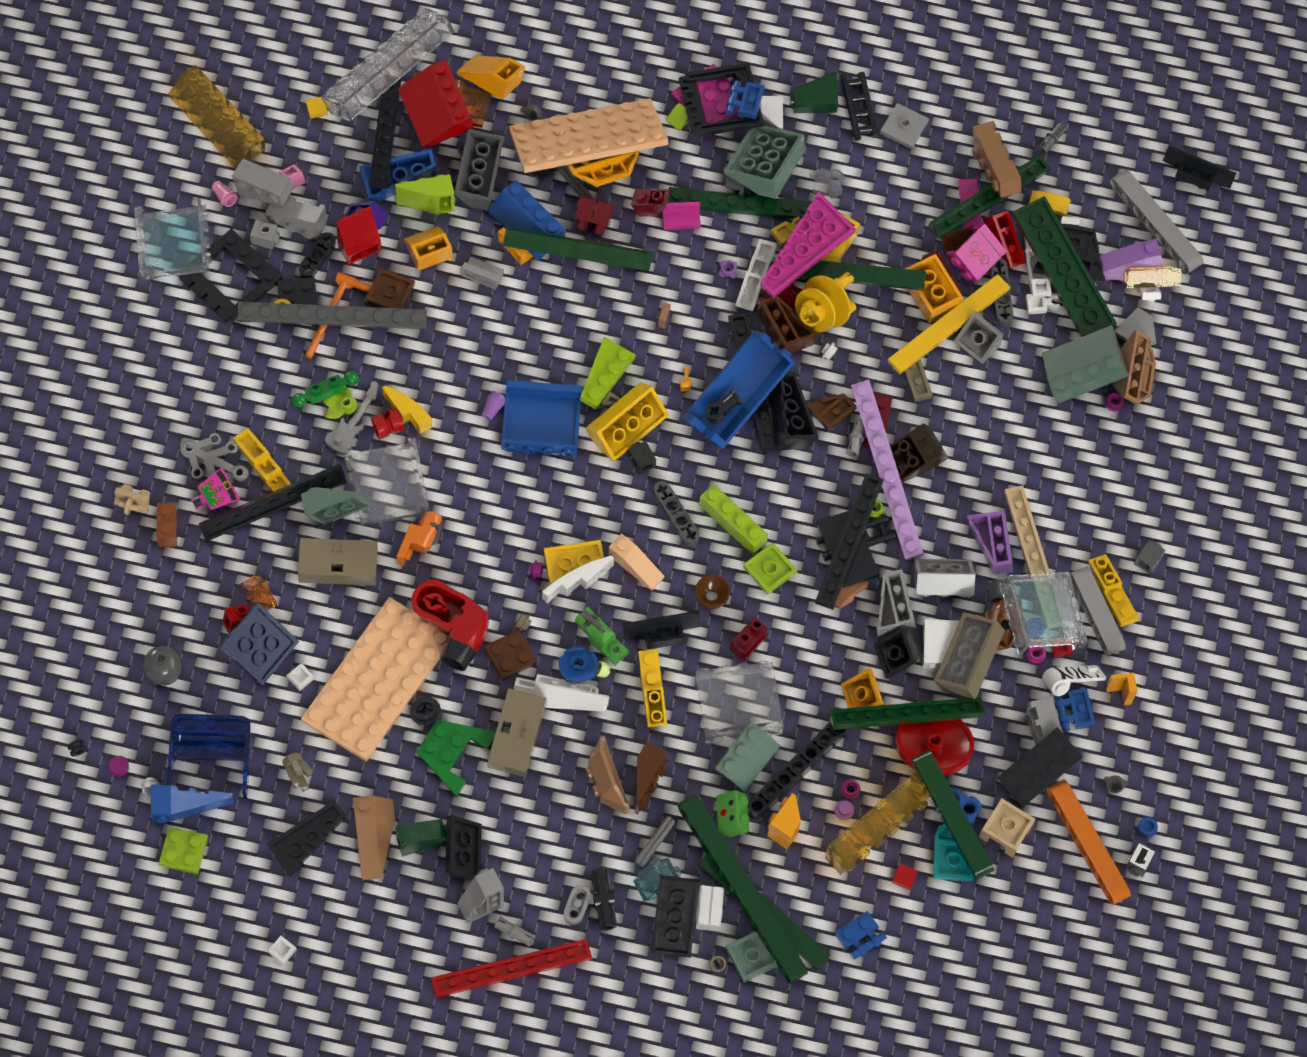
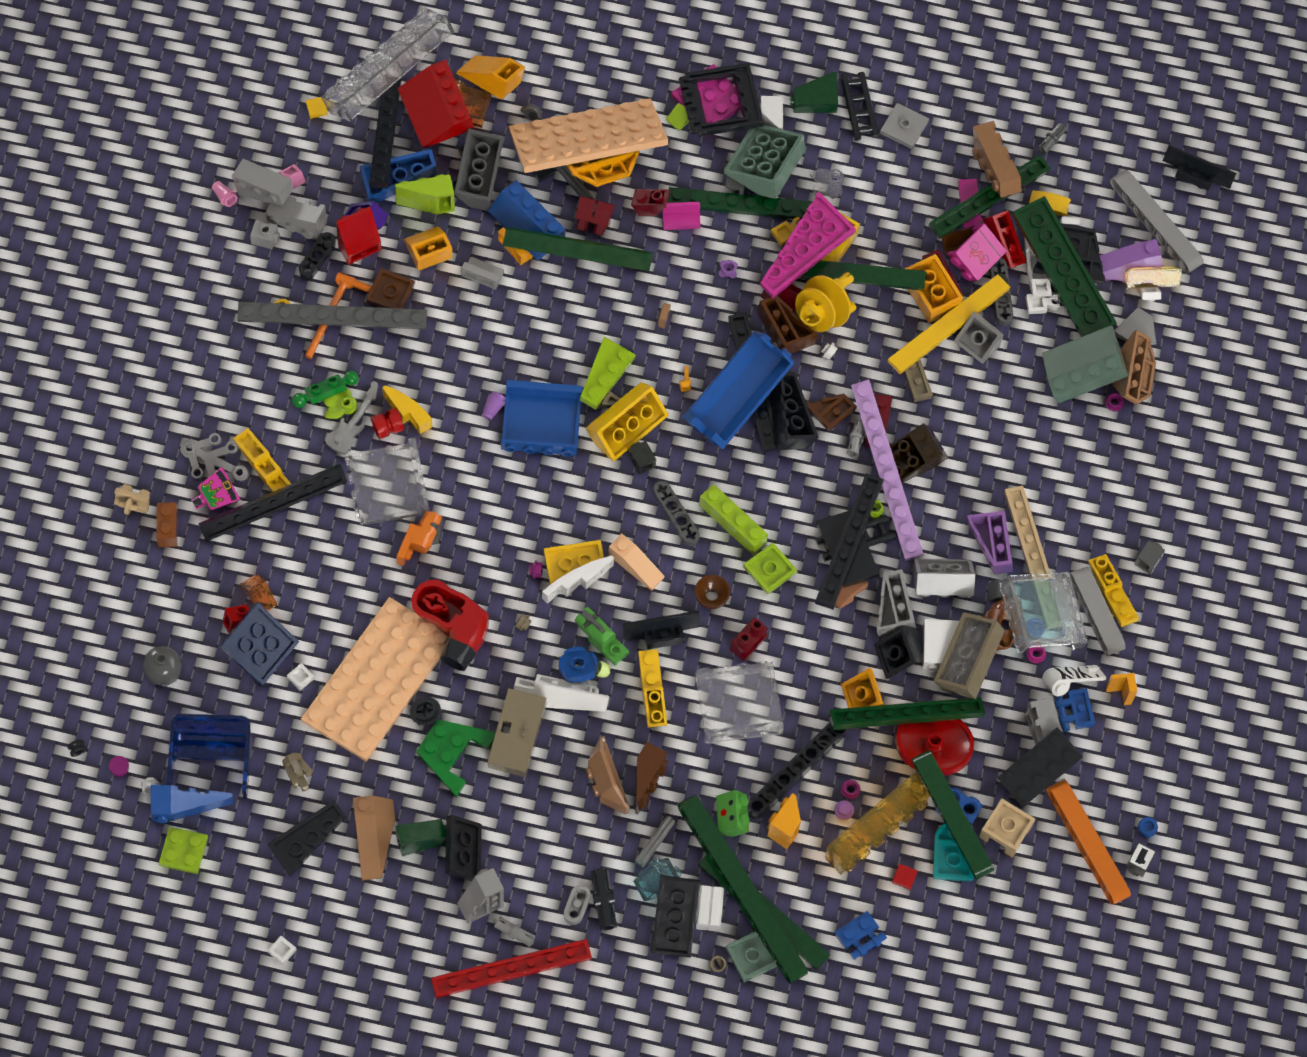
(172, 242): clear light blue panel -> none
(216, 117): clear yellow slope -> none
(250, 258): black hinge -> none
(298, 290): black wing -> none
(332, 504): sand green slope -> none
(338, 561): dark tan brick -> none
(510, 655): reddish brown plate -> none
(722, 407): black connector -> none
(747, 756): sand green slope -> none
(750, 101): blue plate -> none
(757, 270): white slope -> none
(1061, 651): red tile -> none
(1115, 783): dark grey piece -> none

